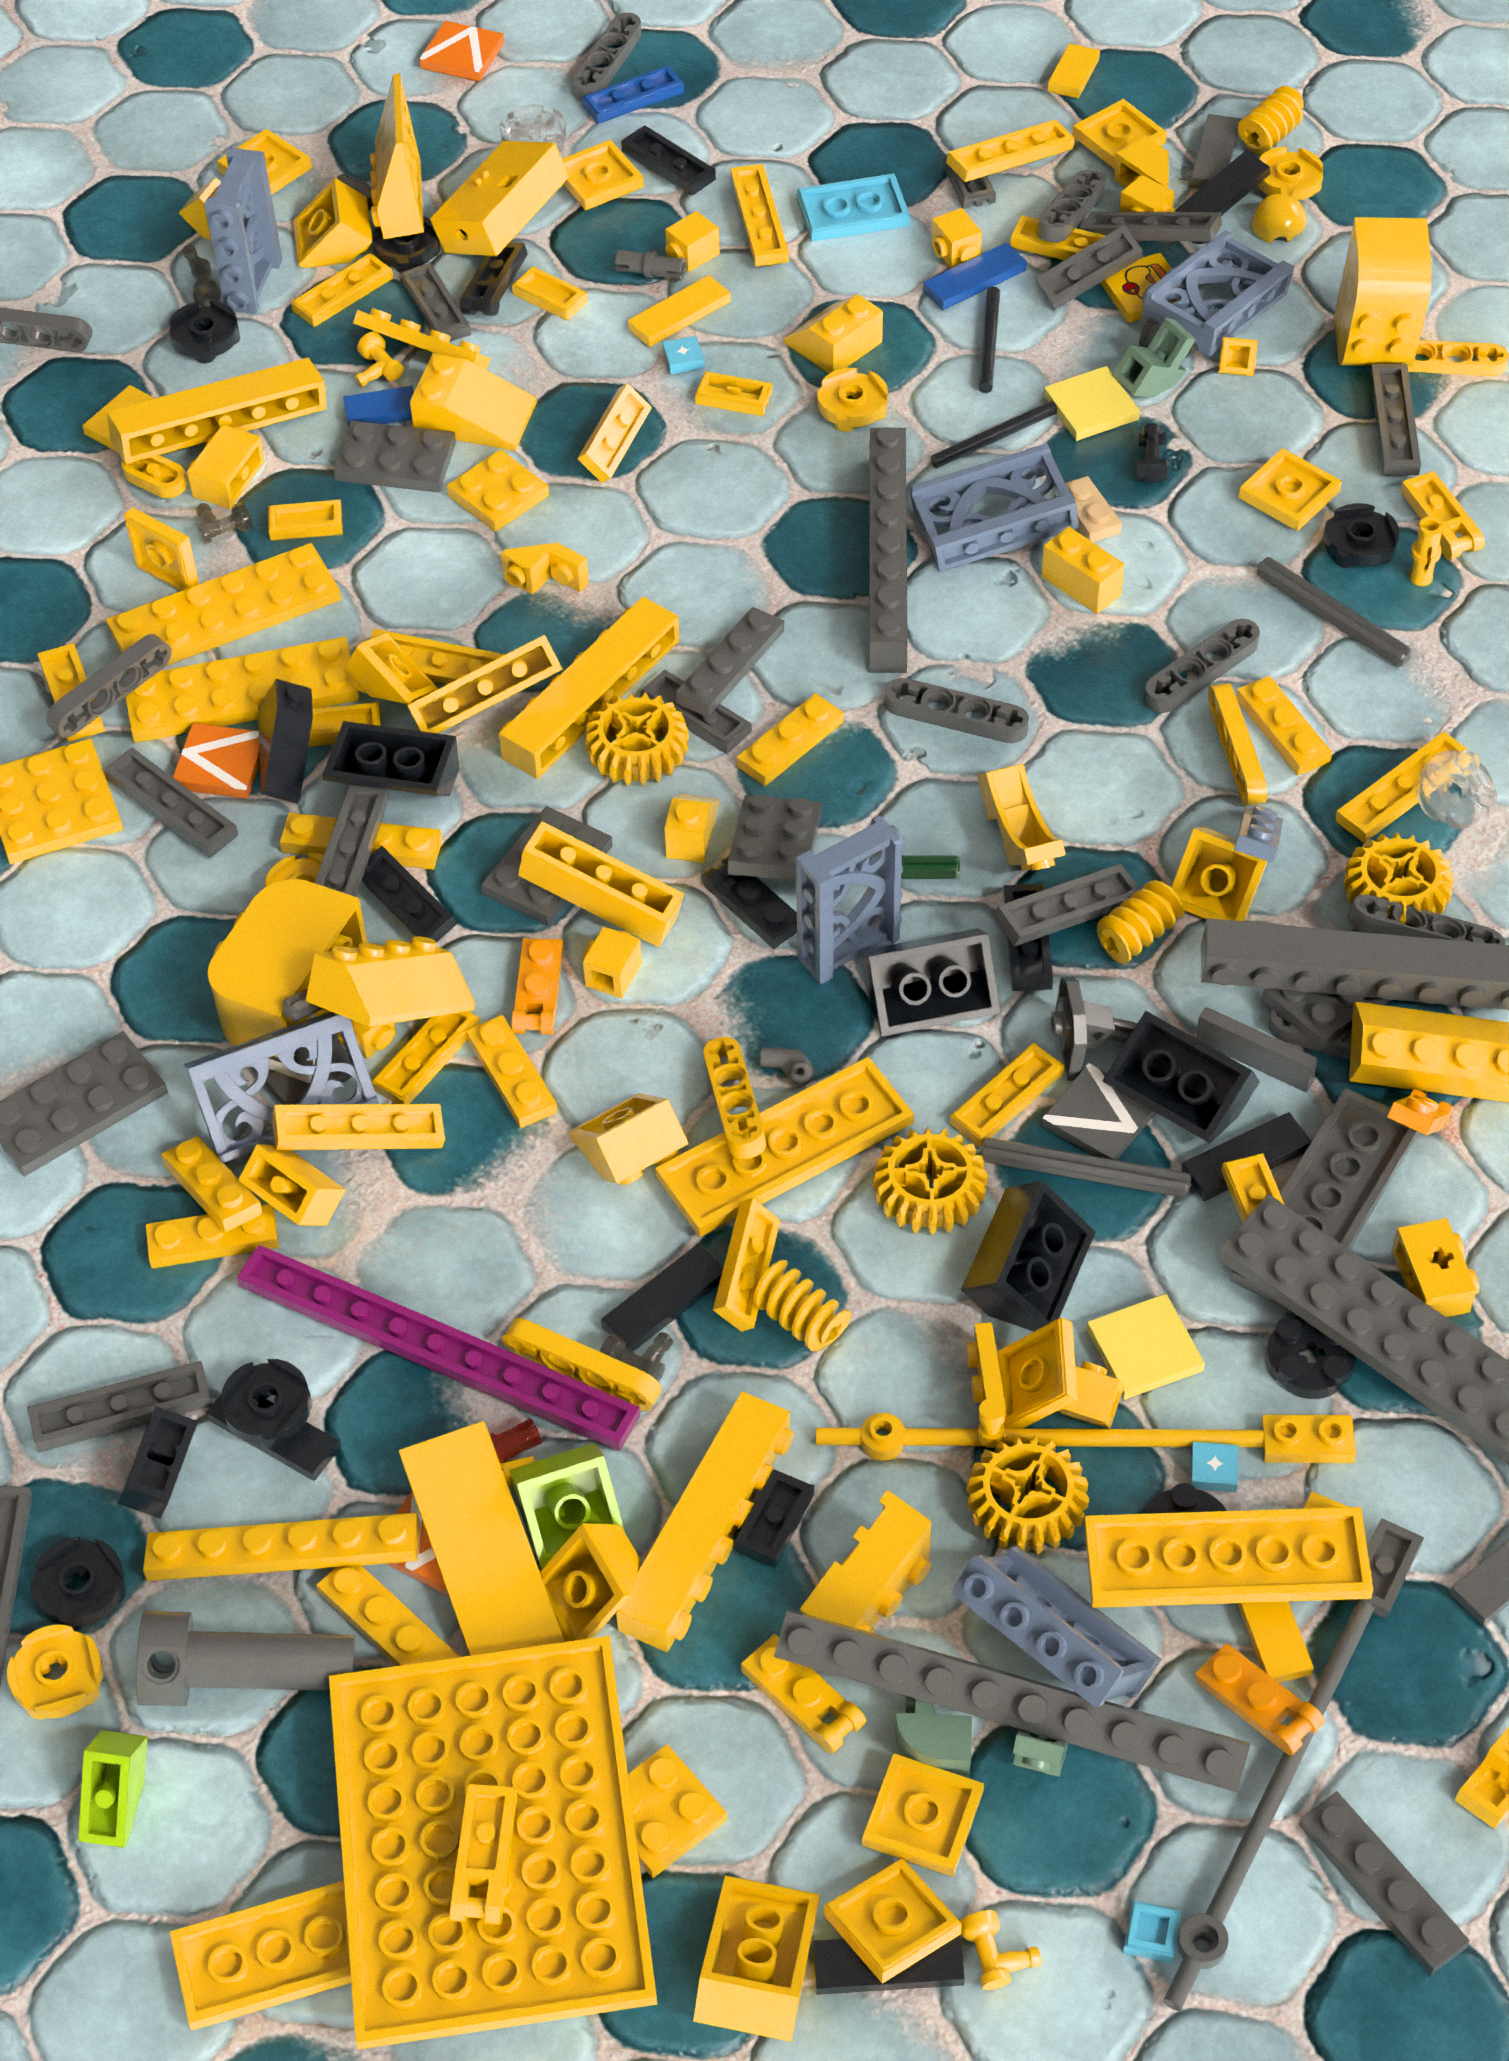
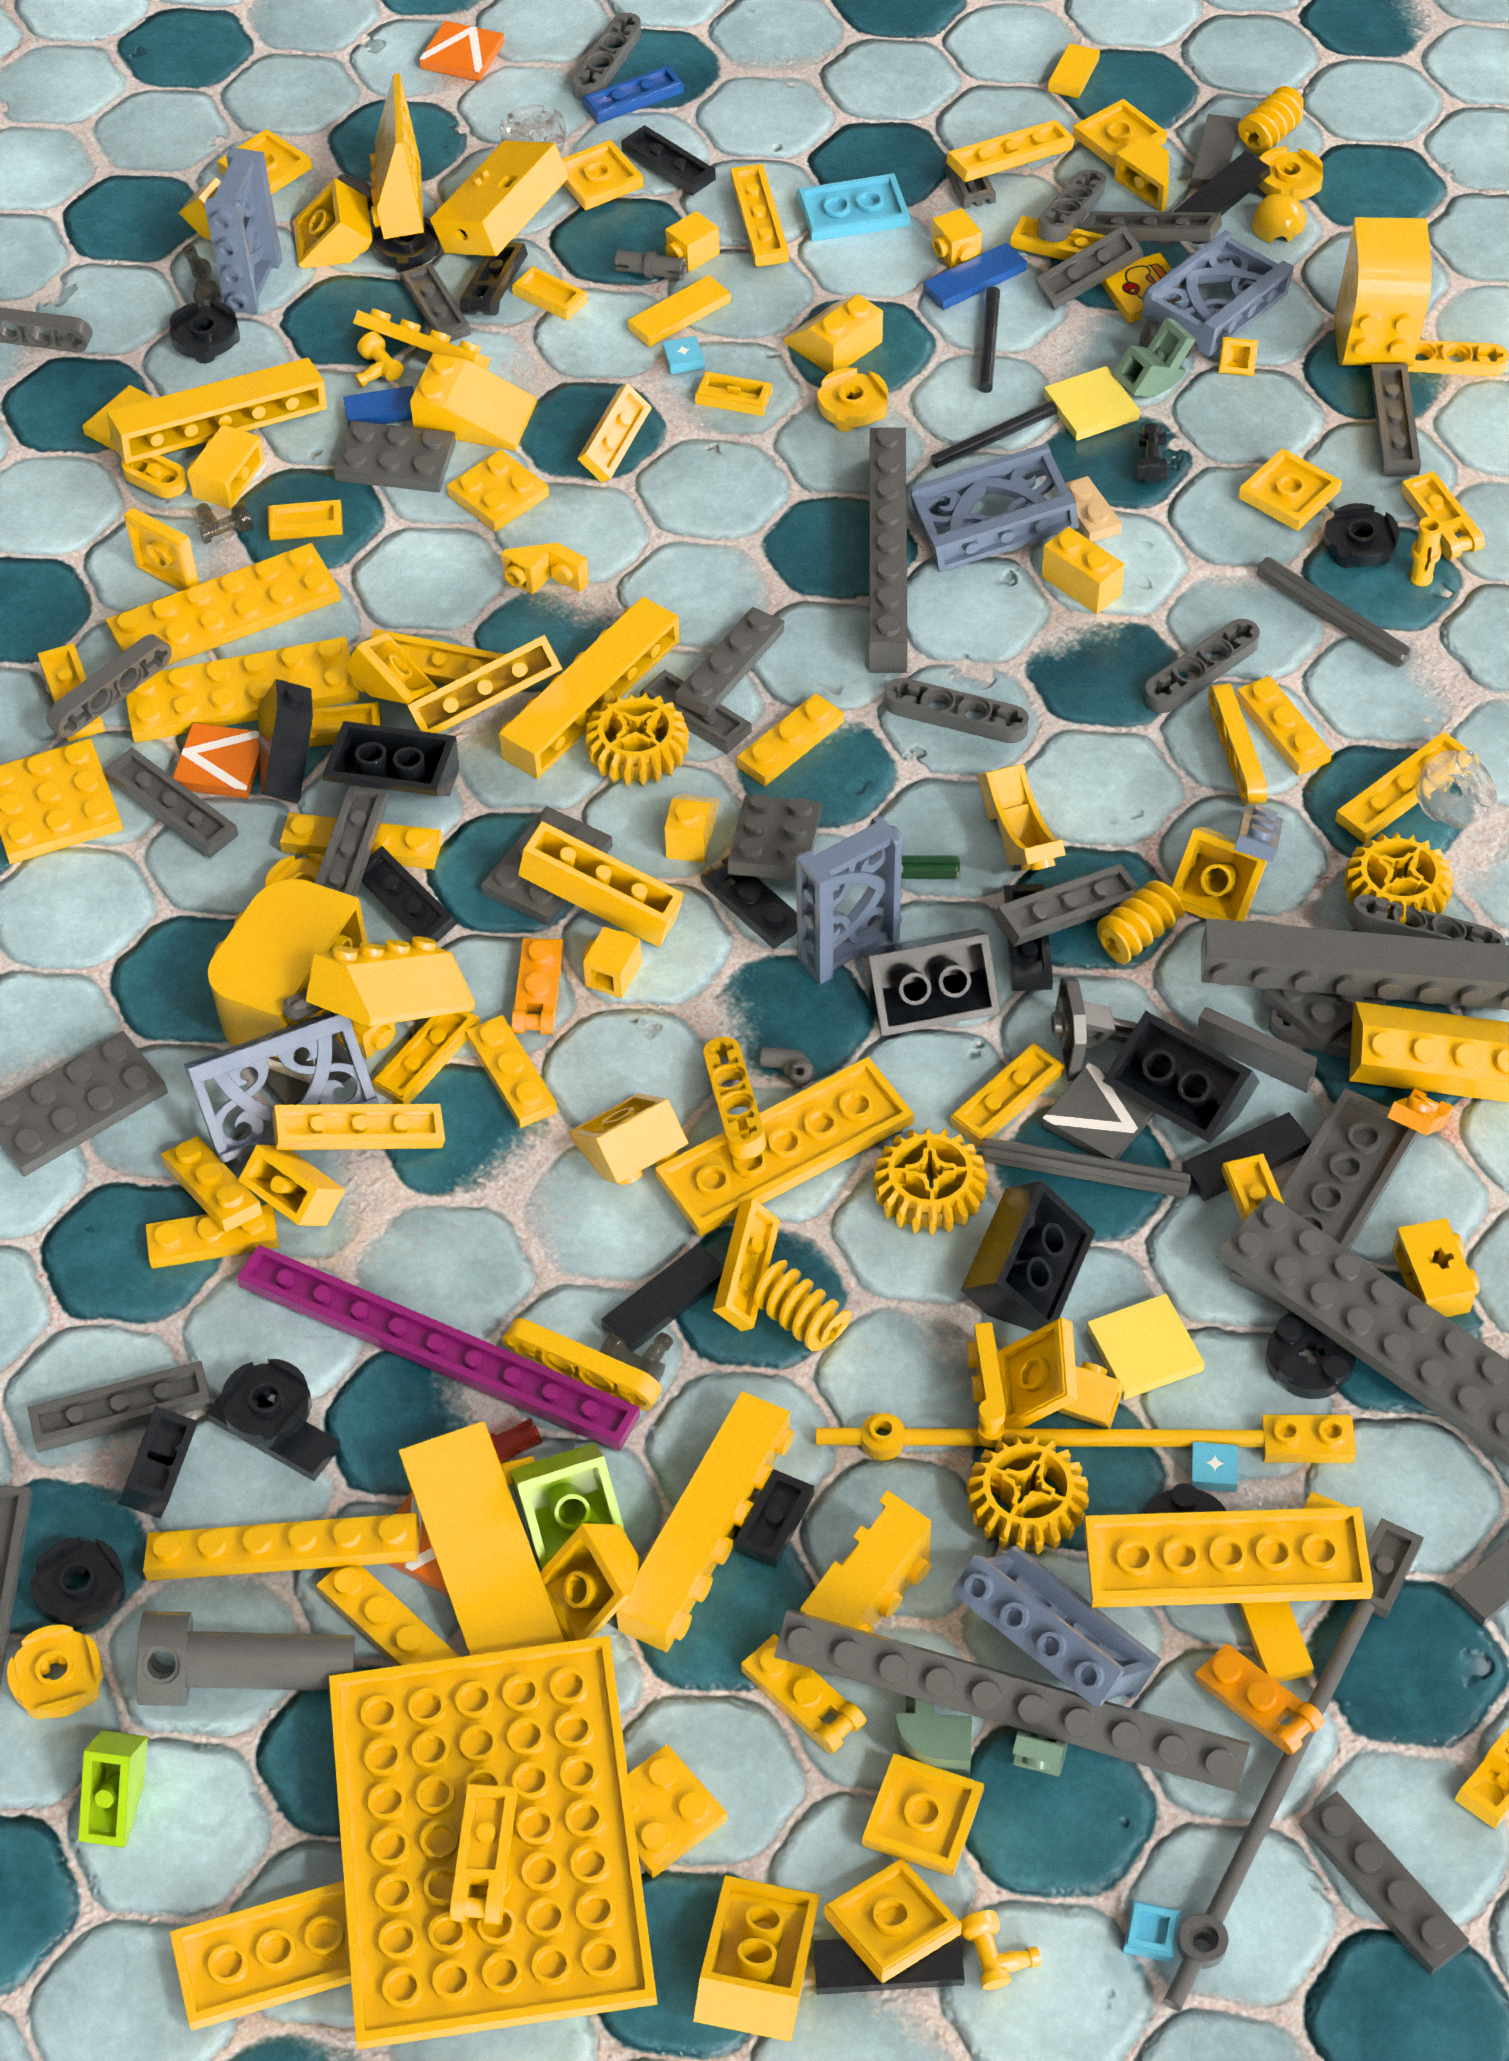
(342, 290): yellow tile -> none
(1146, 196): yellow brick -> none

